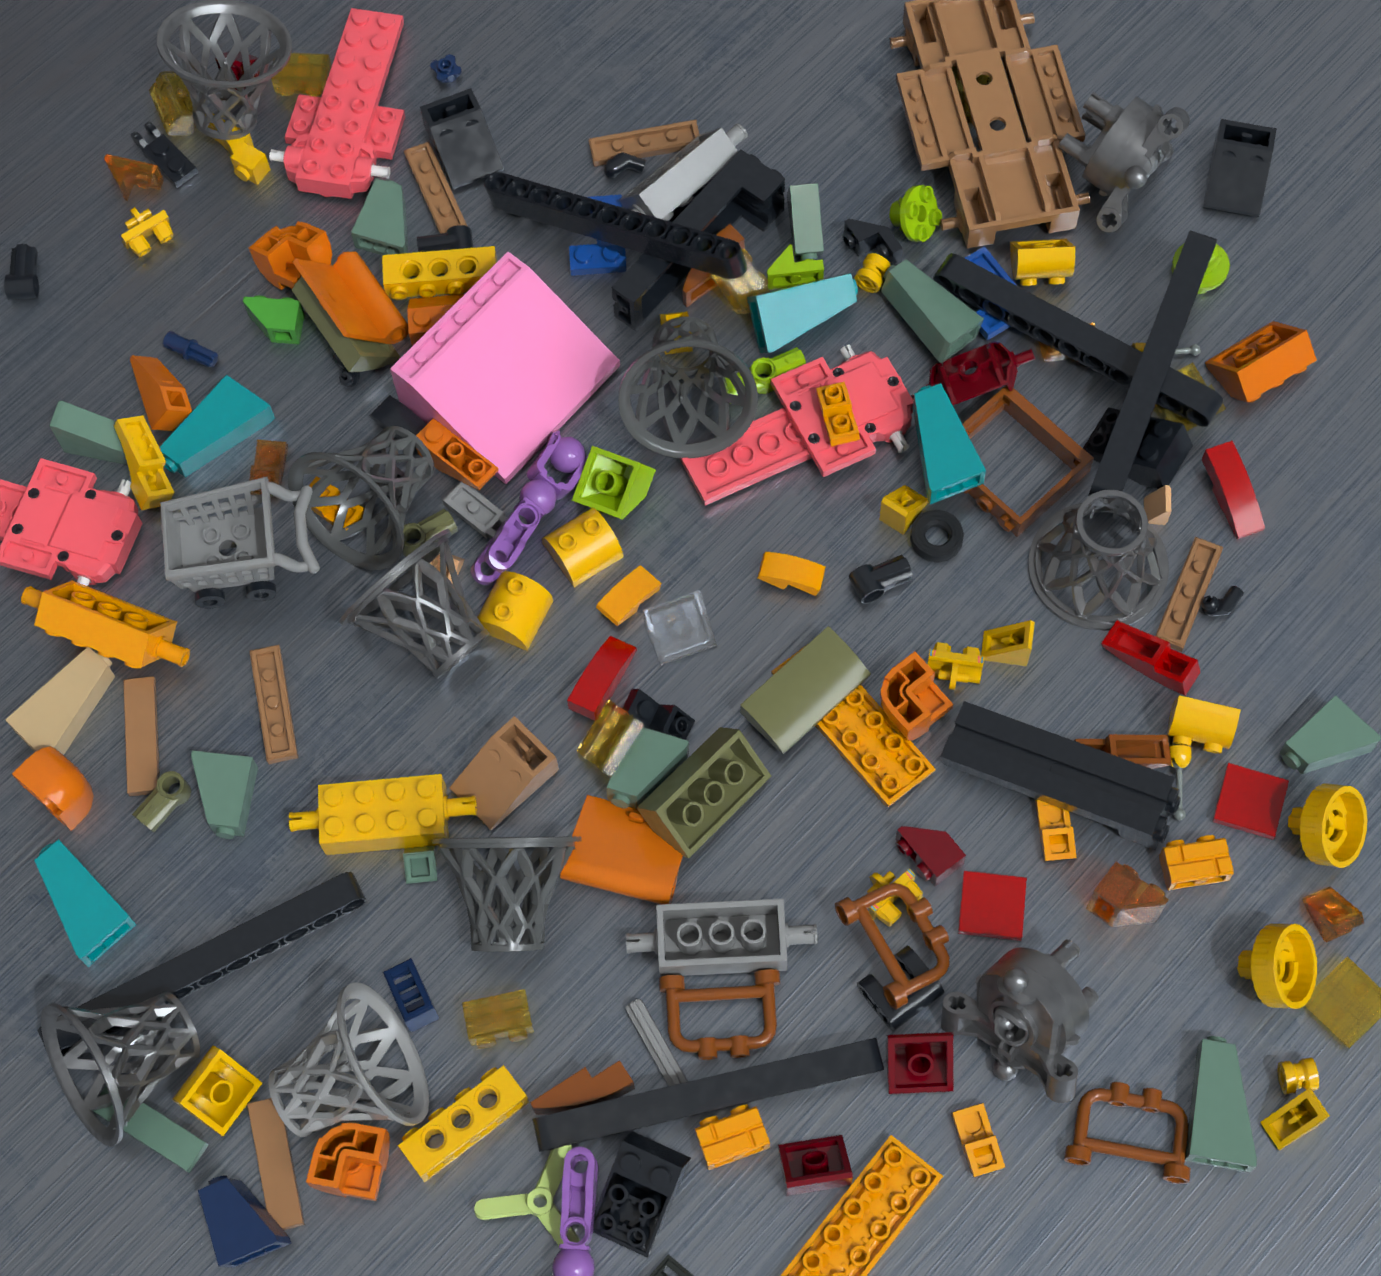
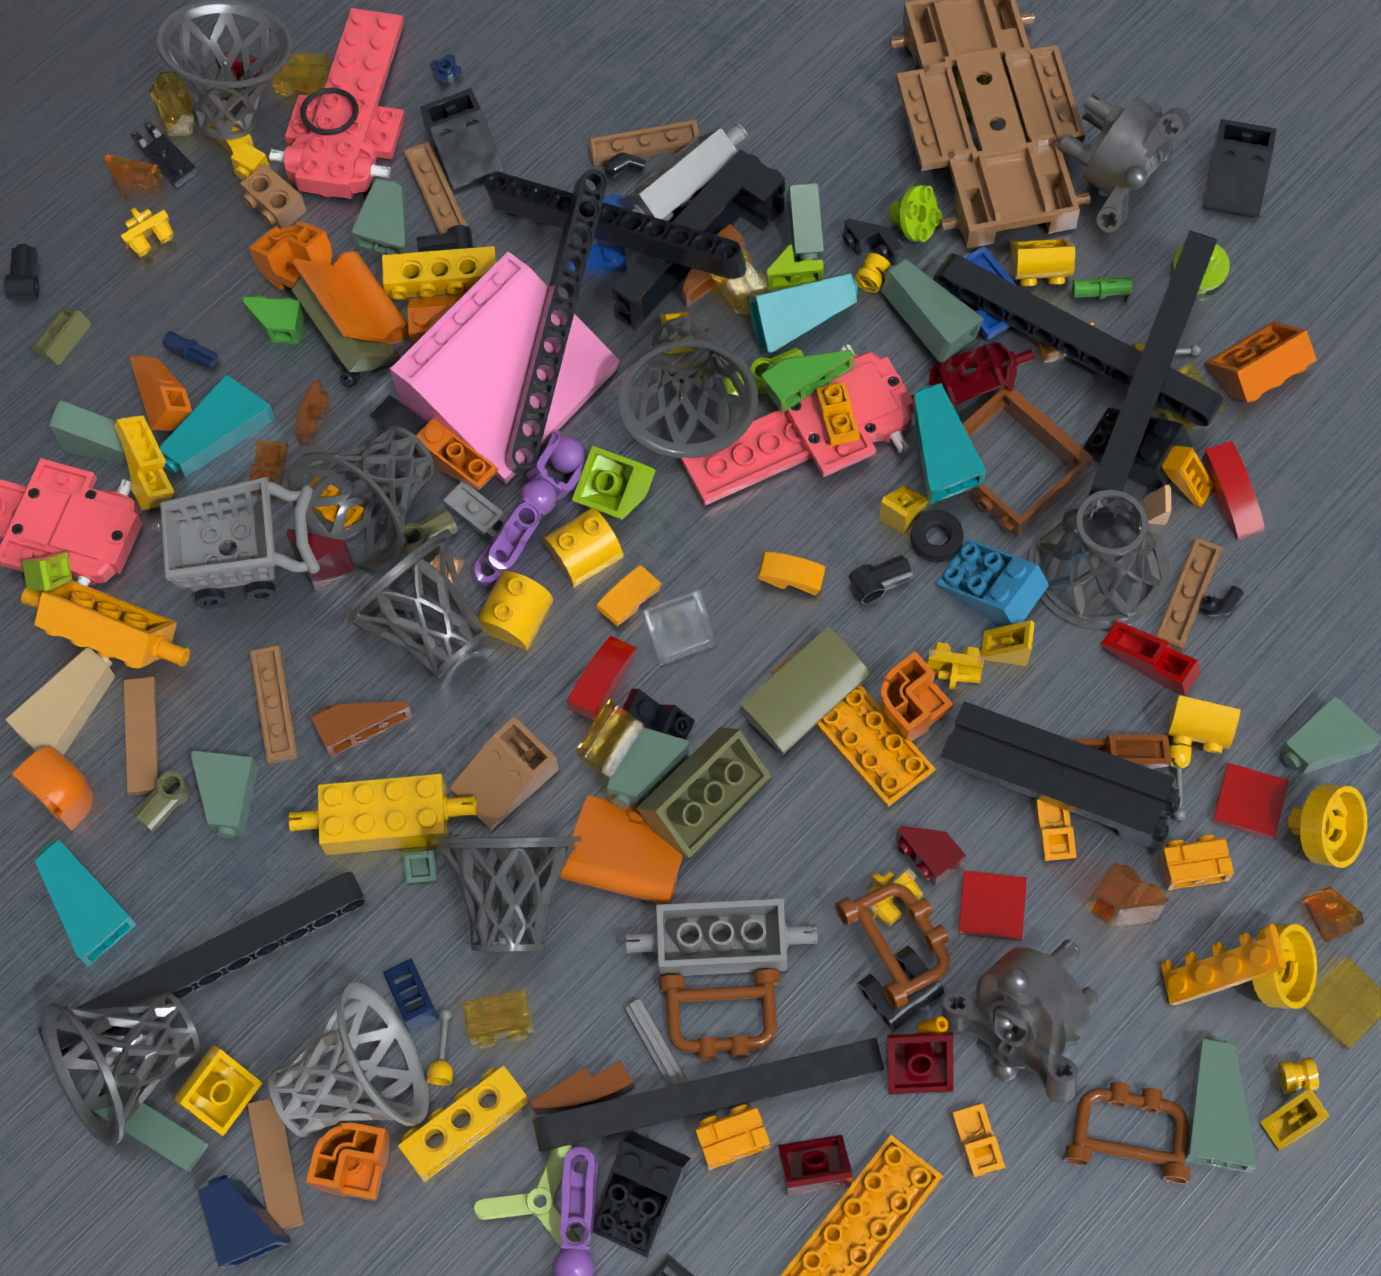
(47, 571): none -> lime slope
(61, 335): none -> olive slope
(275, 194): none -> medium nougat brick
(311, 410): none -> clear orange slope
(331, 556): none -> dark red slope
(332, 131): none -> black tyre
(354, 723): none -> dark orange slope
(440, 1072): none -> hinge
(565, 310): none -> black beam
(800, 376): none -> bright green slope
(933, 1025): none -> light orange arm
(993, 582): none -> dark azure slope
(1102, 287): none -> bright green pin
(1186, 472): none -> light orange slope
(1224, 968): none -> light orange hinge

